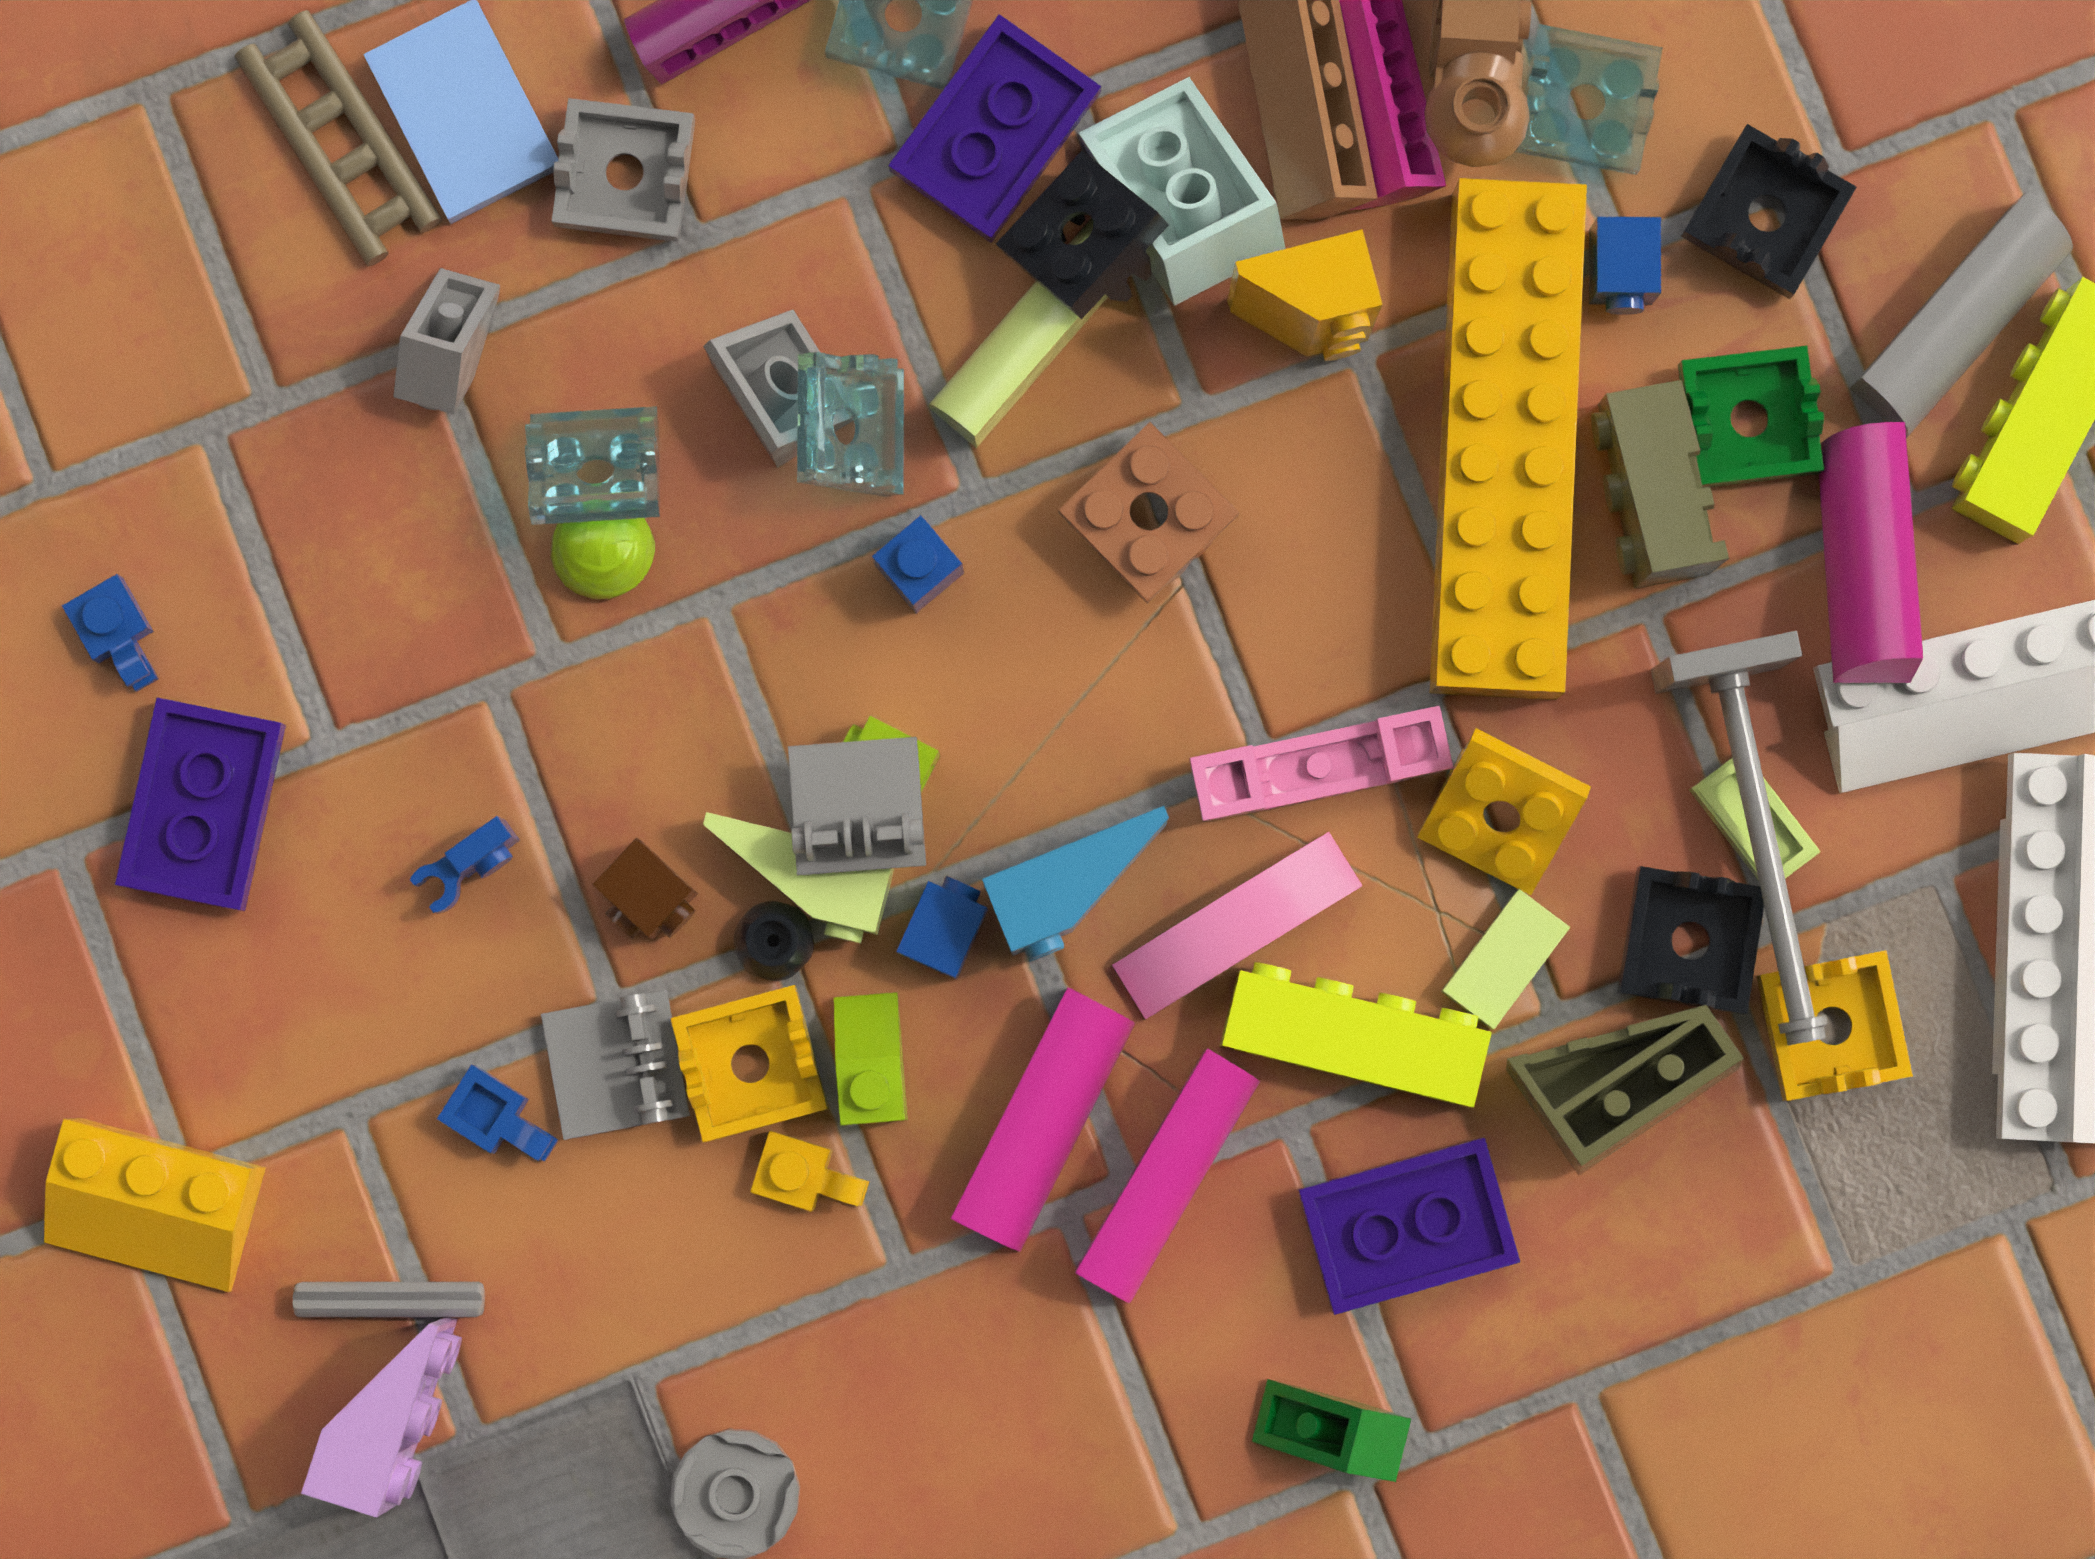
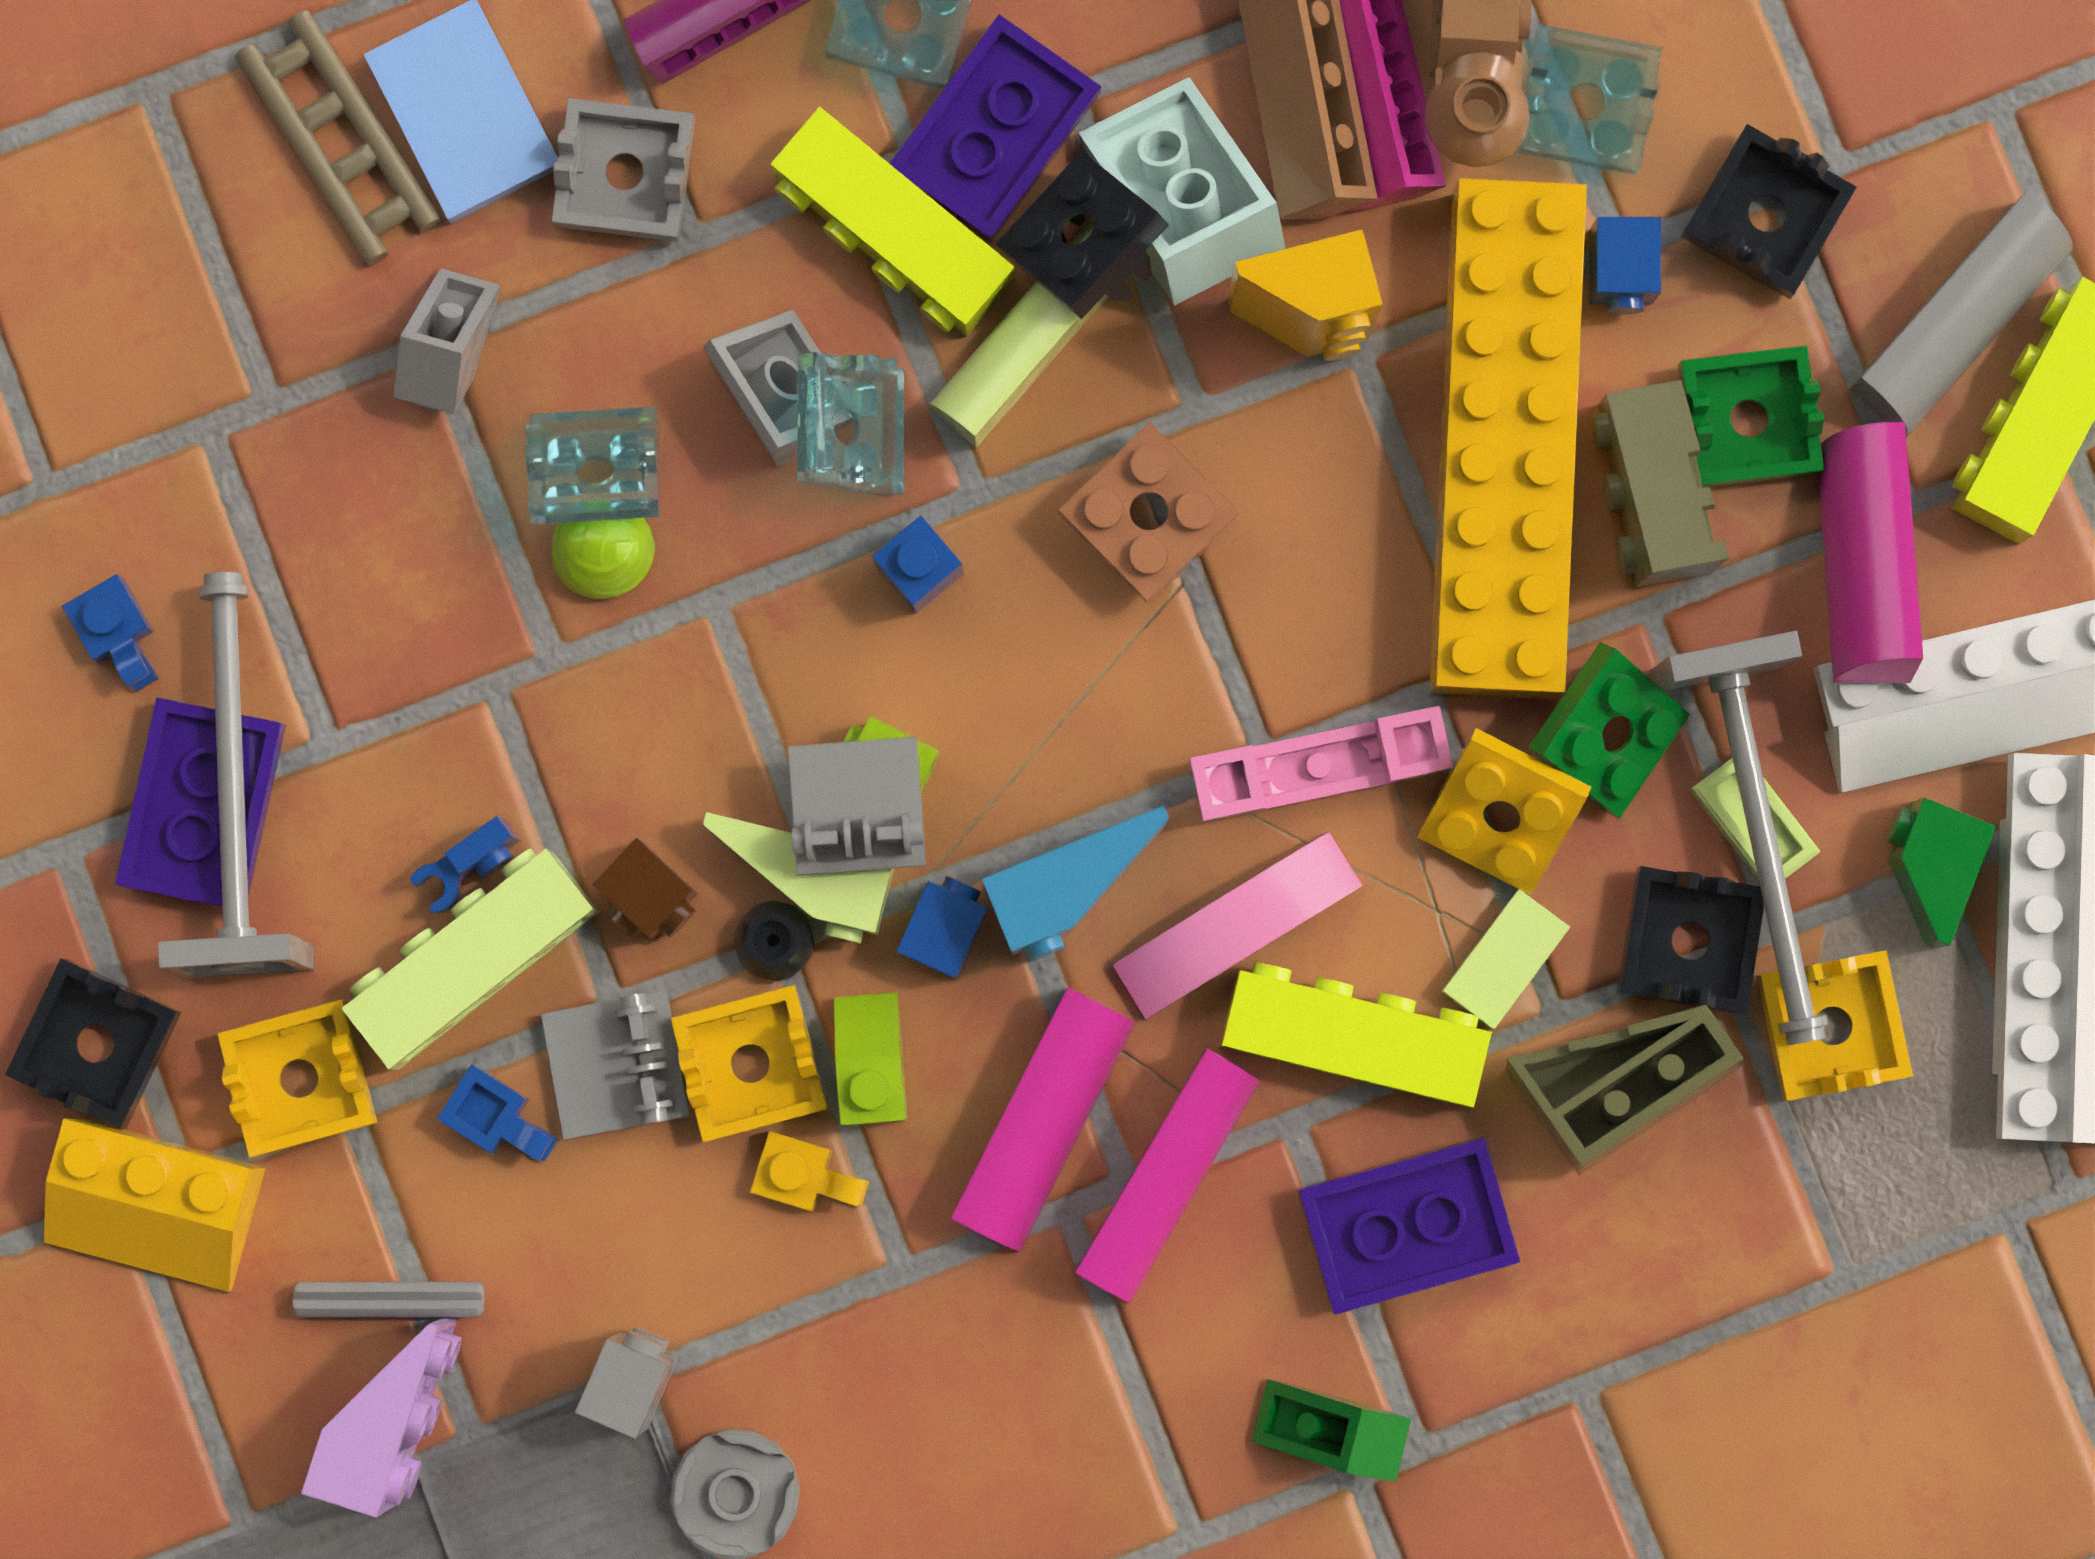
(50, 1053): none -> black piece
(237, 945): none -> light grey tile
(254, 1068): none -> yellow piece
(470, 958): none -> yellowish green brick
(628, 1381): none -> light grey brick
(892, 222): none -> neon yellow brick
(1573, 732): none -> green piece
(1937, 864): none -> green slope

